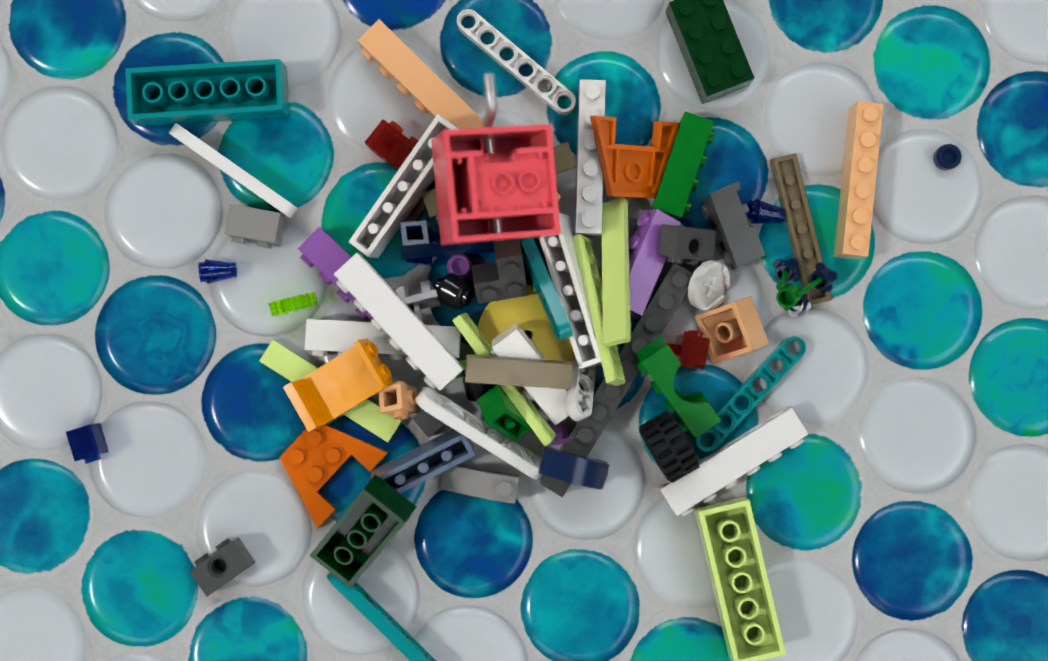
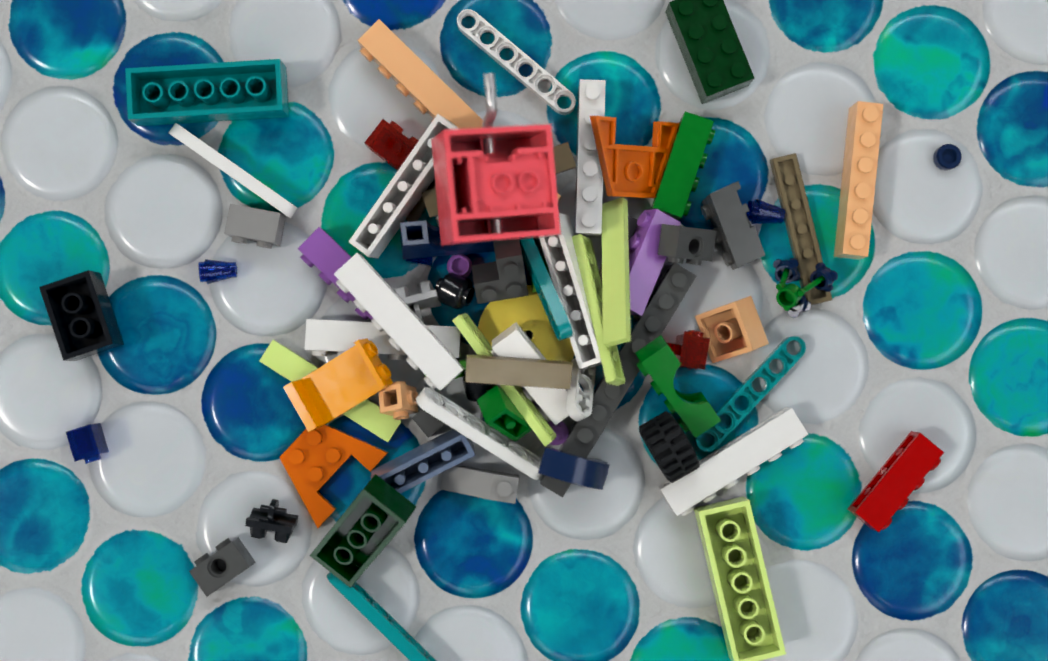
(81, 315): none -> black brick
(271, 519): none -> black hips
(293, 304): clear neon green beam -> none
(708, 285): white tile -> none
(896, 481): none -> red brick

